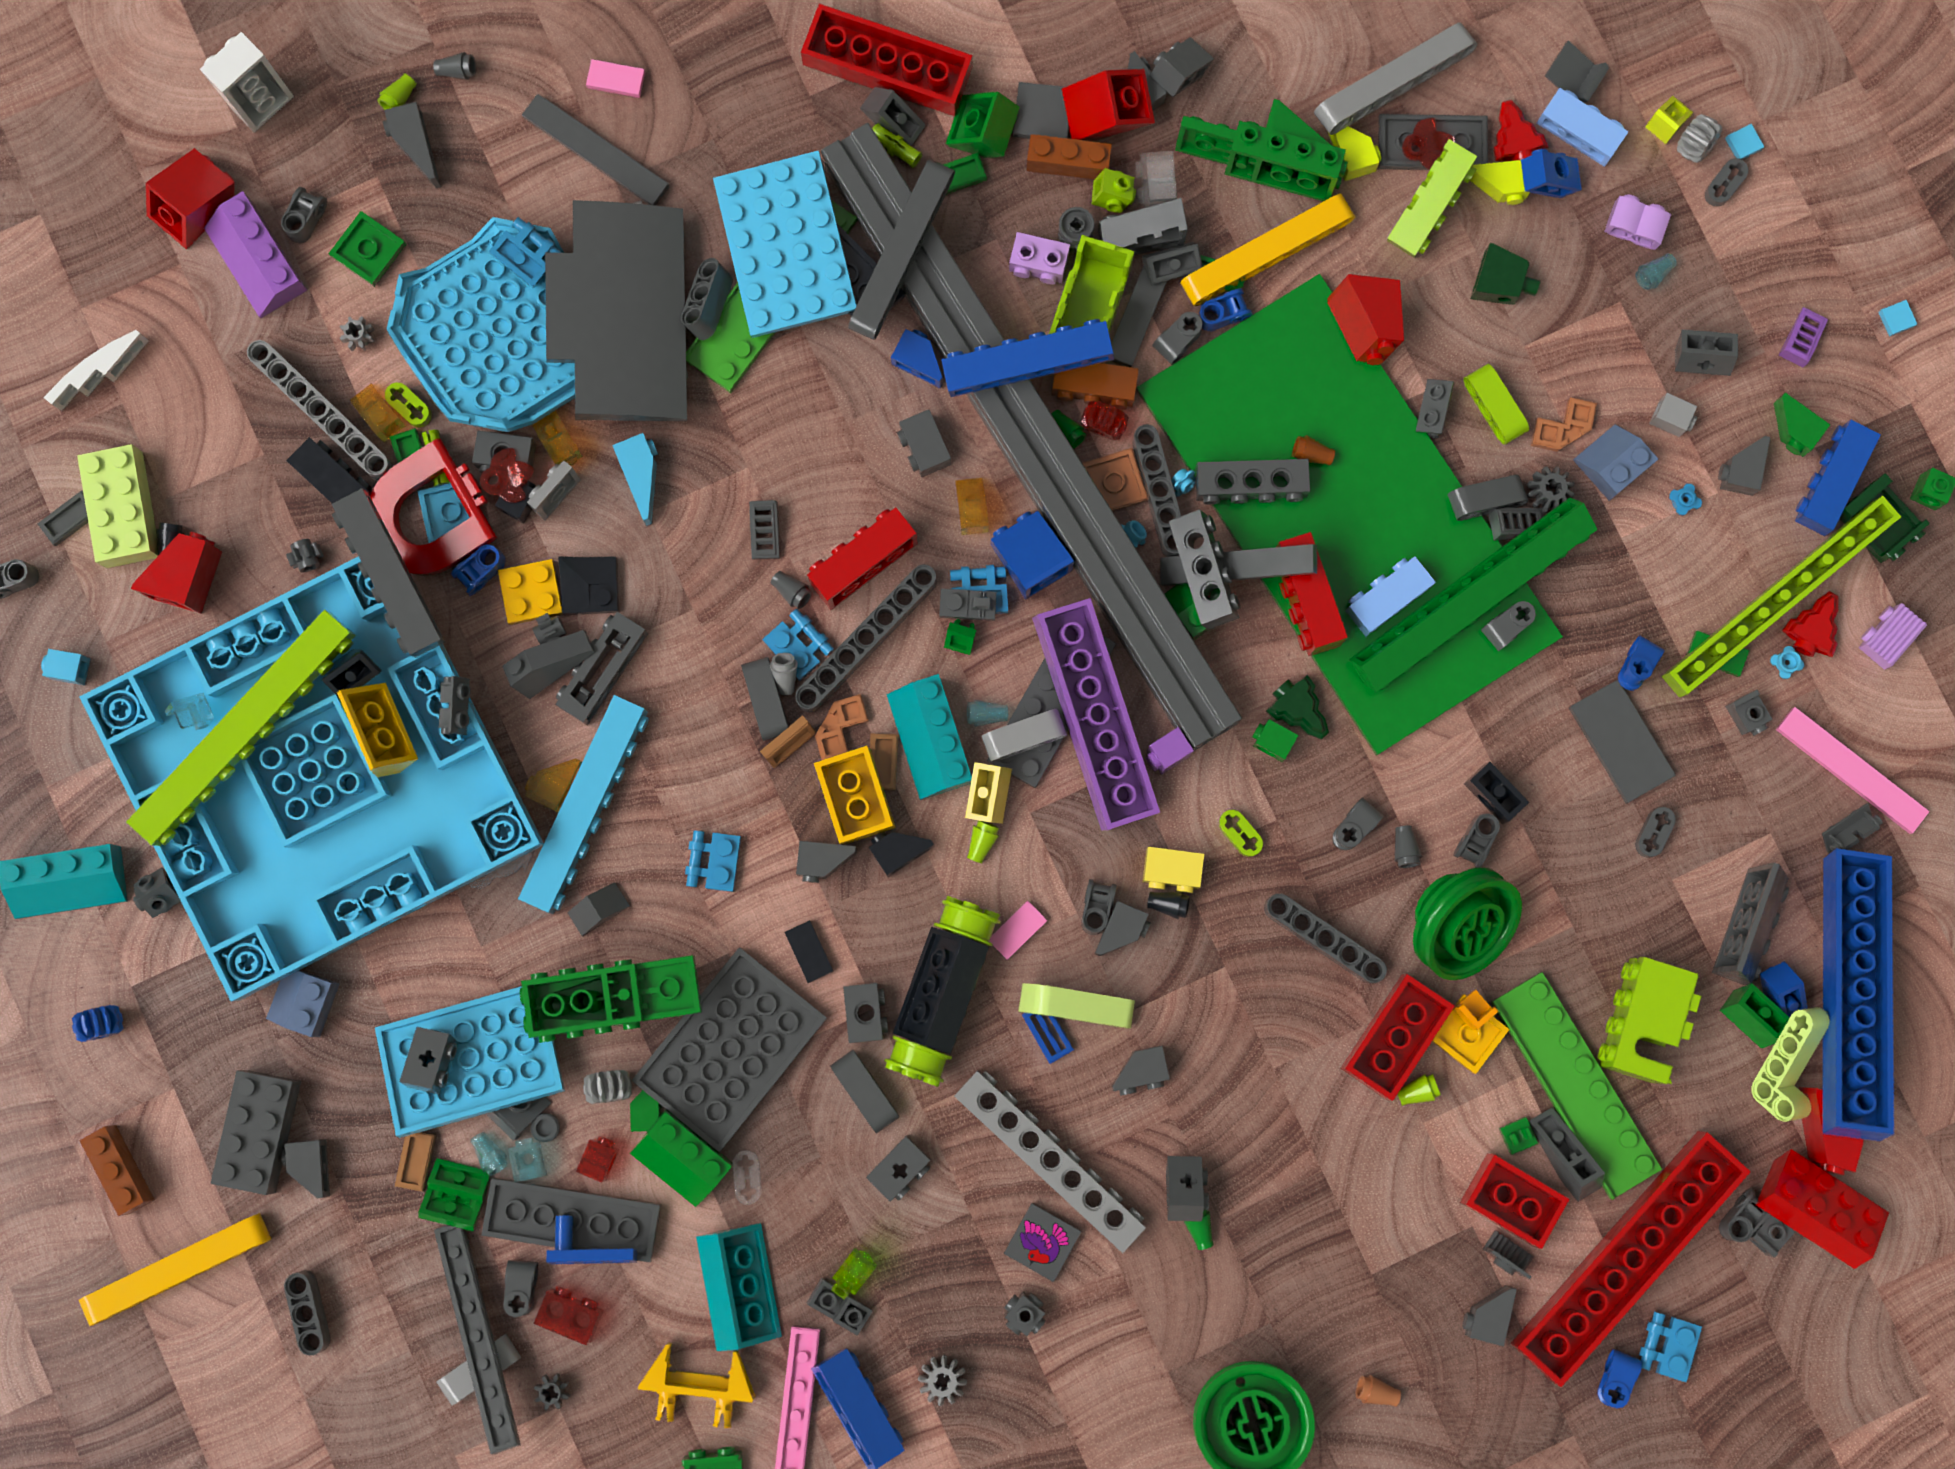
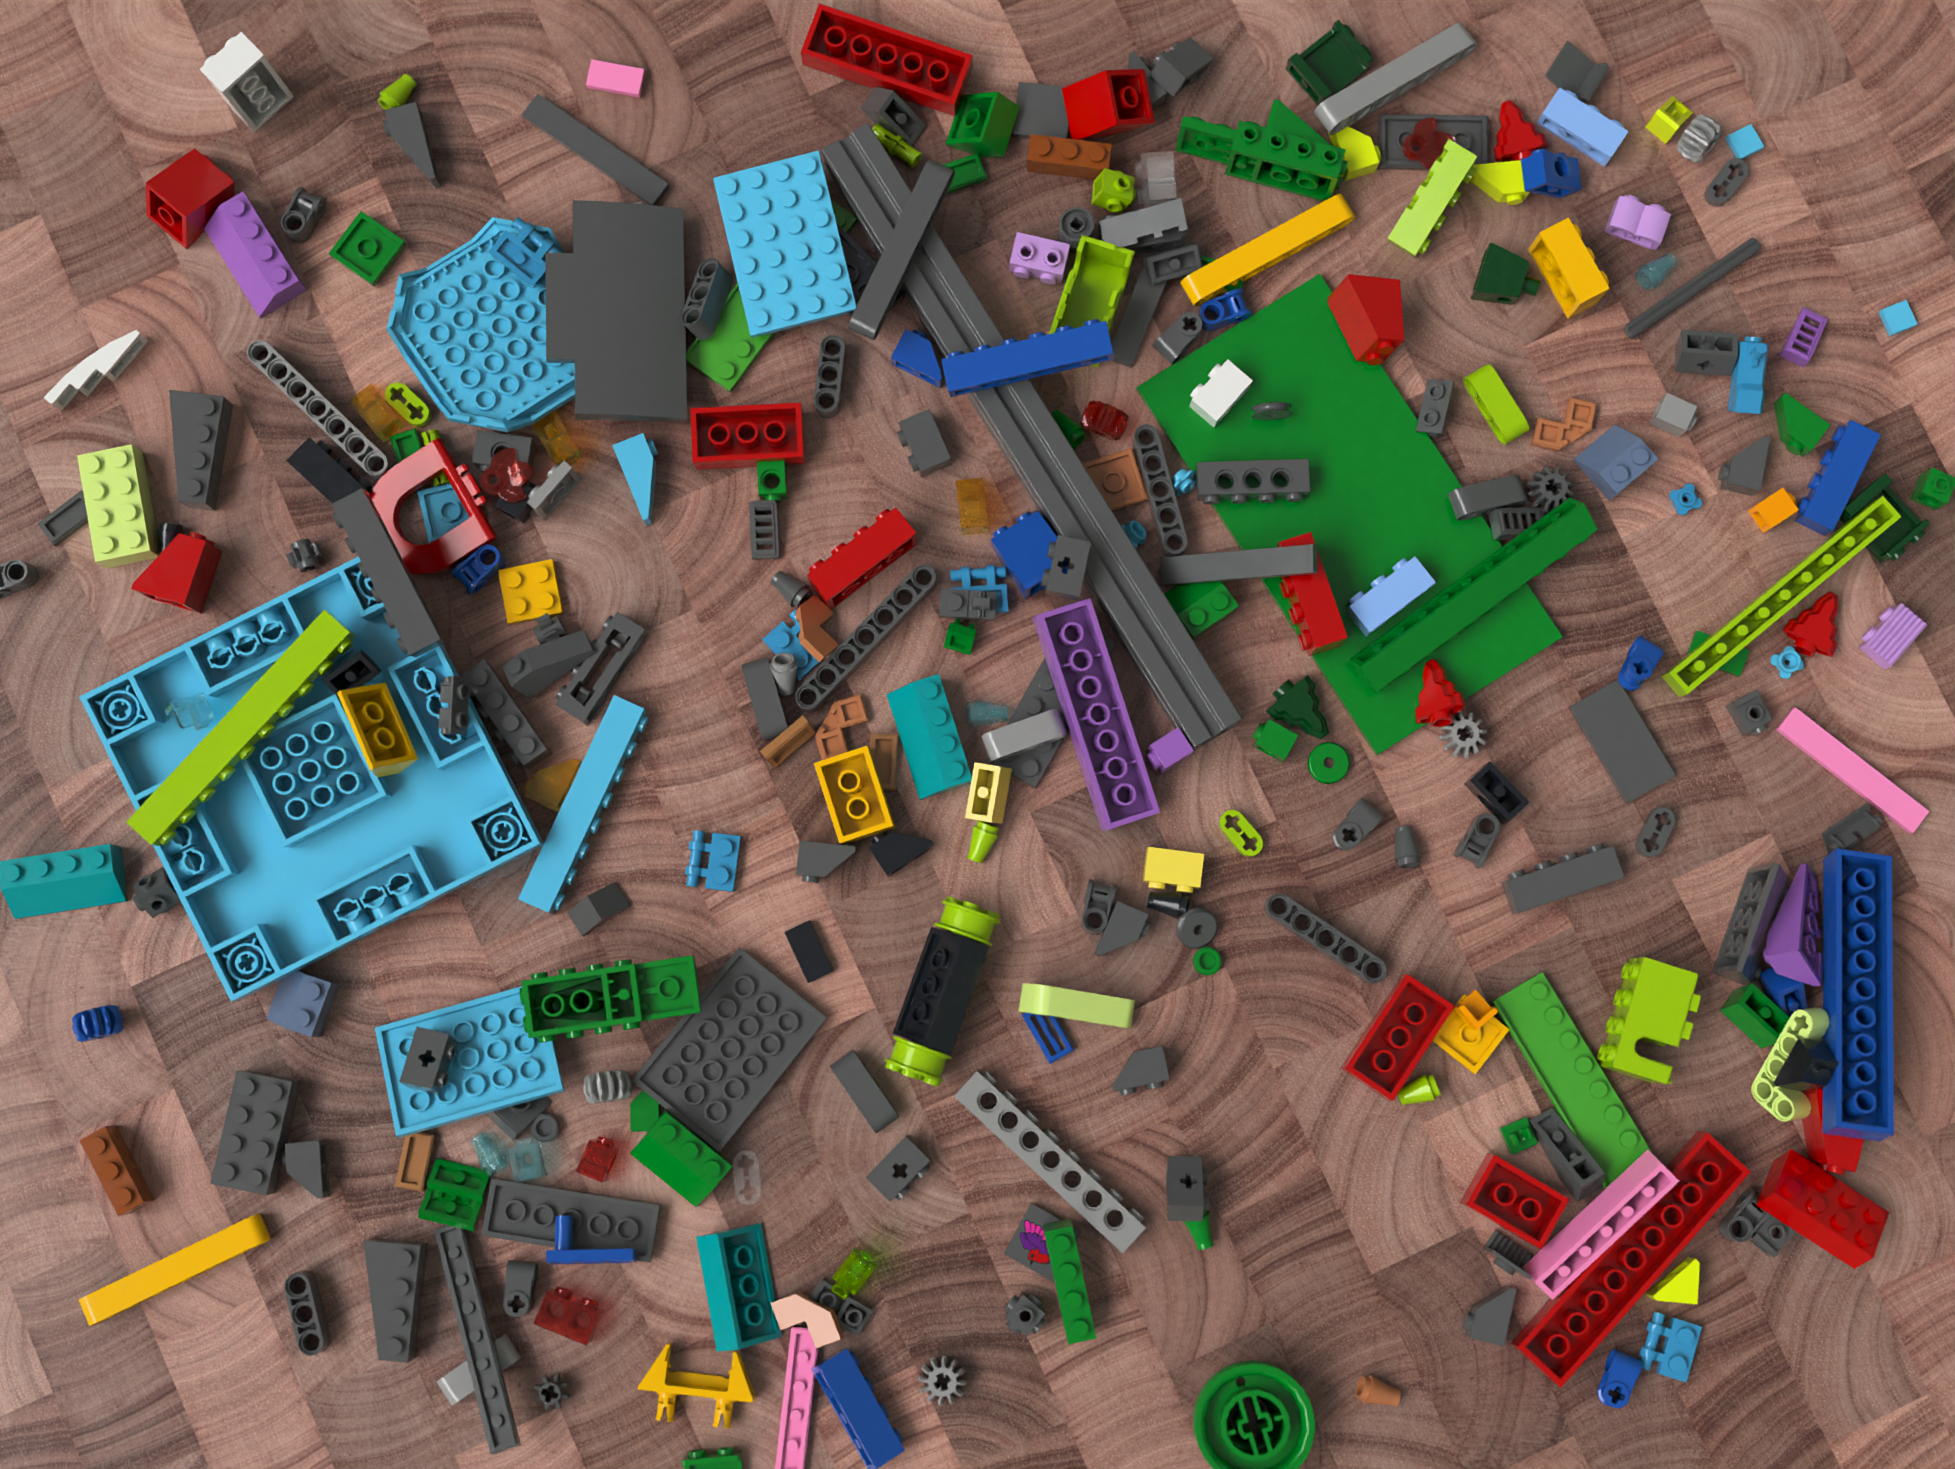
(65, 666): medium azure brick -> none
(199, 444): none -> dark grey wedge
(364, 333): light grey gear -> none
(396, 1291): none -> dark grey wedge
(456, 66): dark grey cone -> none
(507, 715): none -> dark grey brick
(589, 585): black plate -> none
(747, 435): none -> red brick
(768, 470): none -> green brick
(812, 637): none -> nougat tile
(819, 1318): none -> tile
(826, 364): none -> dark grey beam
(855, 998): dark grey brick -> none
(1017, 930): bright pink tile -> none
(1069, 1281): none -> green arch
(1076, 553): none -> dark grey brick
(1097, 383): dark orange brick -> none
(1185, 532): brick -> none
(1189, 921): none -> dark grey piece
(1207, 961): none -> green tile
(1220, 393): none -> white brick
(1271, 411): none -> piece
(1313, 450): dark orange cone -> none
(1330, 63): none -> dark green panel
(1336, 754): none -> green piece
(1438, 697): none -> red rock
(1465, 922): green wheel -> none
(1470, 743): none -> light grey gear
(1506, 627): dark grey piece -> none
(1563, 879): none -> dark grey brick
(1569, 267): none -> yellow brick
(1600, 1224): none -> bright pink brick
(1679, 1284): none -> neon yellow slope
(1692, 288): none -> dark grey axle
(1748, 377): none -> dark azure piece
(1773, 510): none -> light orange brick
(1794, 932): none -> medium lavender wedge
(1807, 1066): none -> black slope

